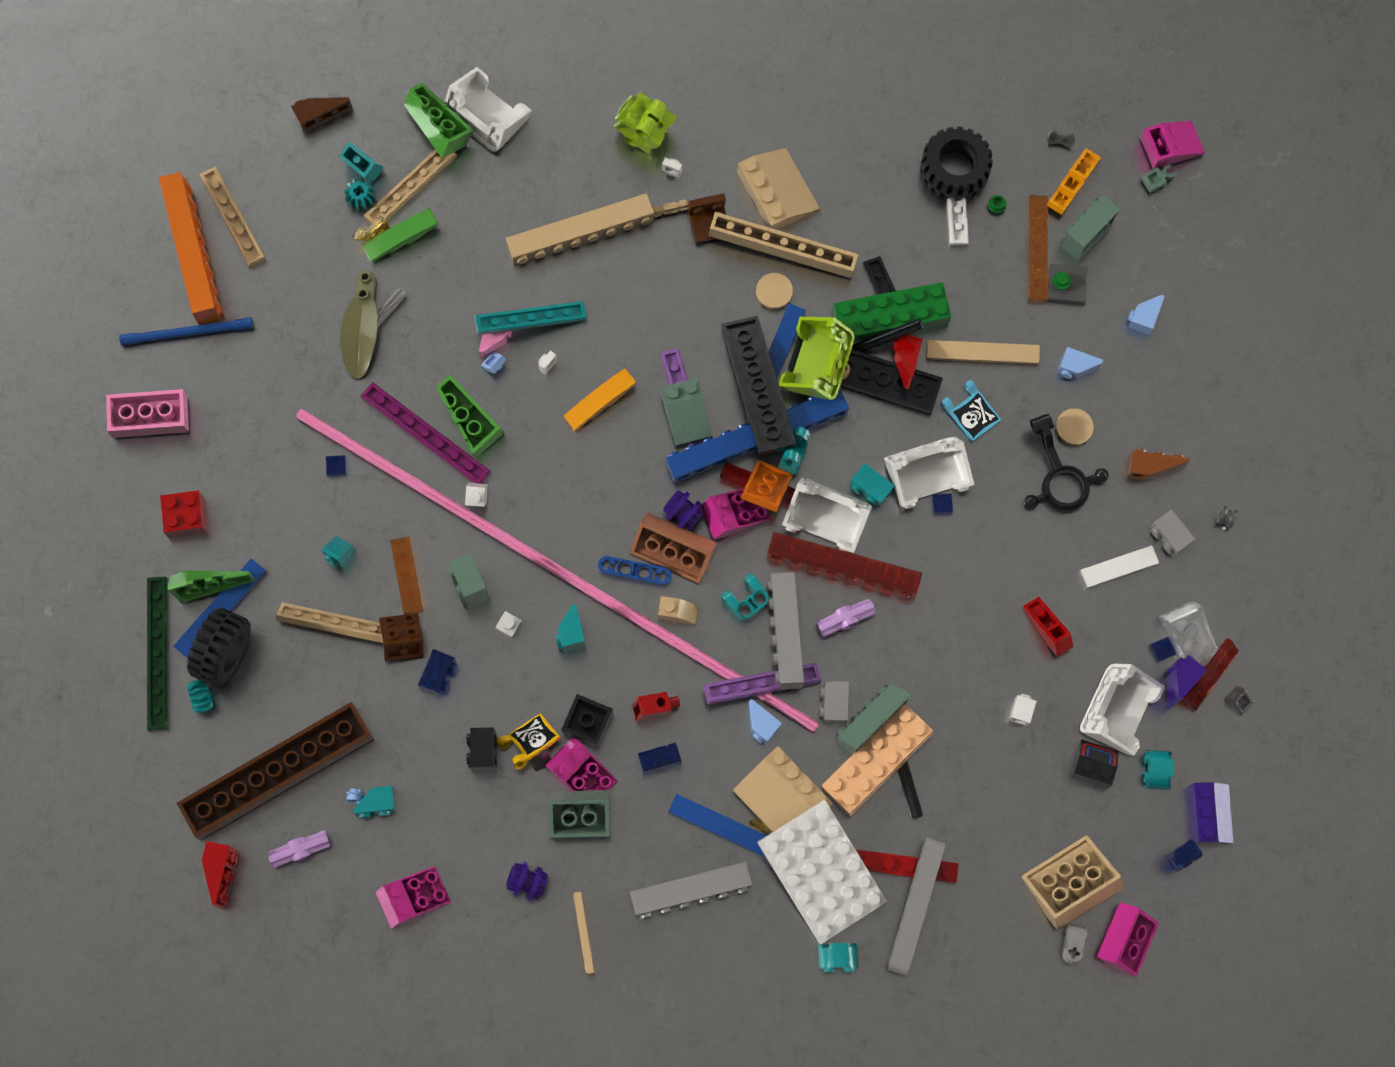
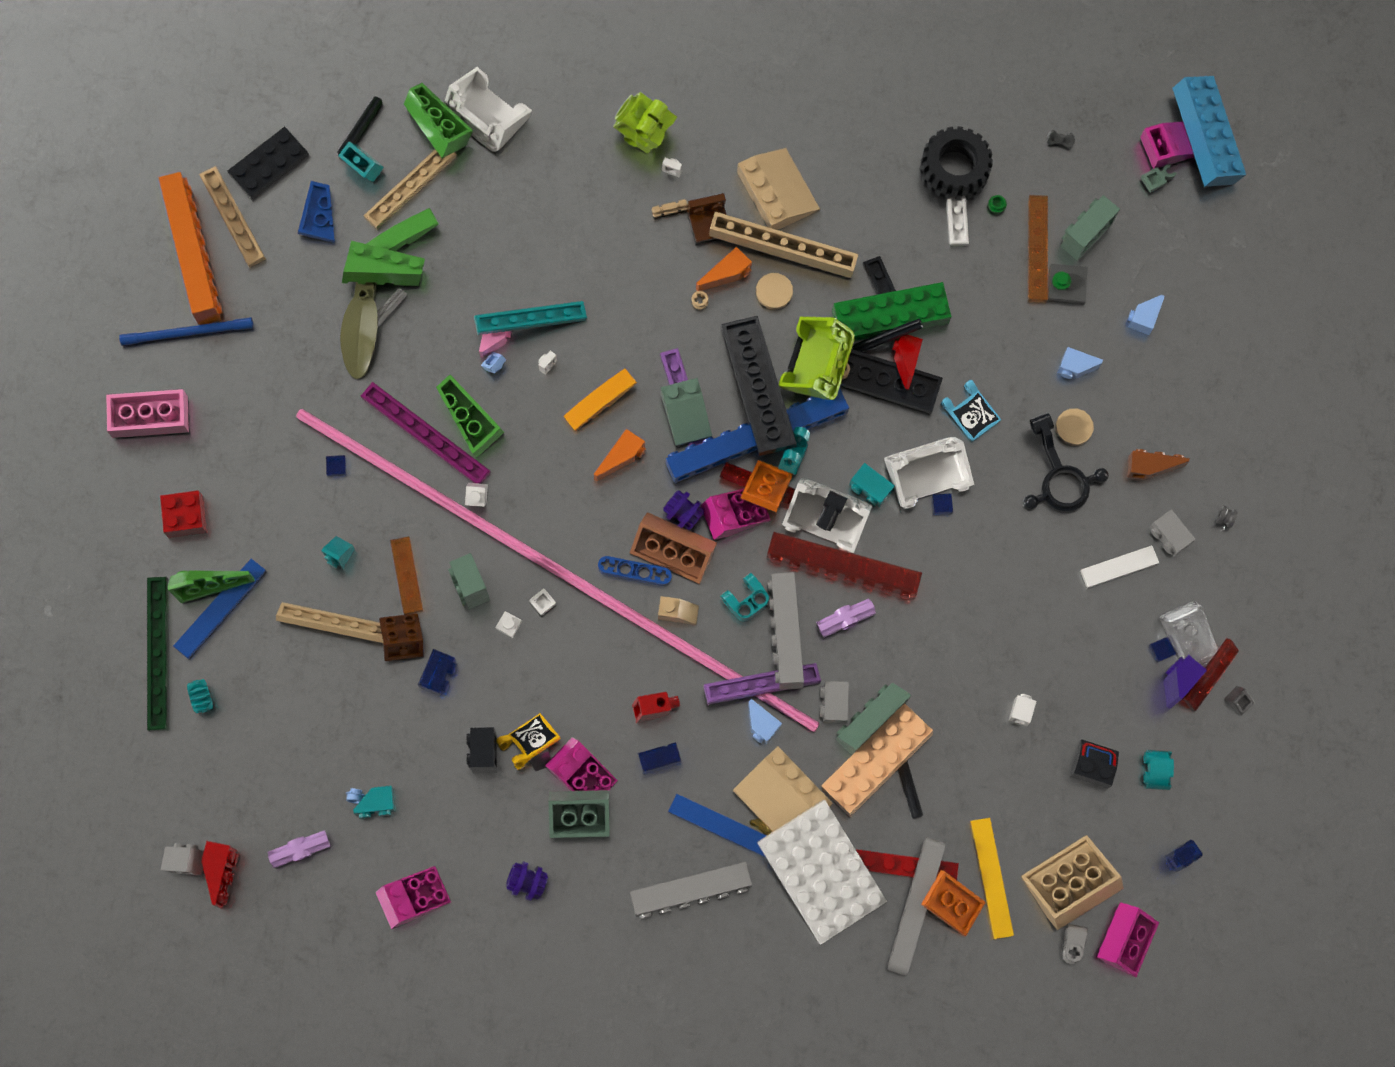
(183, 859): none -> light grey brick
(218, 647): black tyre -> none
(268, 162): none -> black plate
(274, 771): reddish brown brick -> none
(317, 213): none -> blue wing
(318, 110): reddish brown slope -> none
(360, 188): teal gear -> none
(362, 123): none -> black axle
(376, 228): clear yellow slope -> none
(381, 266): none -> bright green wedge
(542, 602): none -> white plate
(570, 632): teal slope -> none
(579, 229): tan brick -> none
(584, 936): tan tile -> none
(587, 721): black brick -> none
(622, 454): none -> orange slope
(694, 298): none -> tan bush
(728, 270): none -> orange slope
(785, 336): blue tile -> none
(832, 508): none -> black piece
(838, 956): teal cylinder -> none
(953, 903): none -> orange tile
(983, 352): tan tile -> none
(991, 878): none -> yellow tile
(1049, 626): red slope -> none
(1073, 181): light orange slope -> none
(1120, 706): white windscreen -> none
(1209, 131): none -> dark azure brick
(1211, 813): dark purple slope -> none

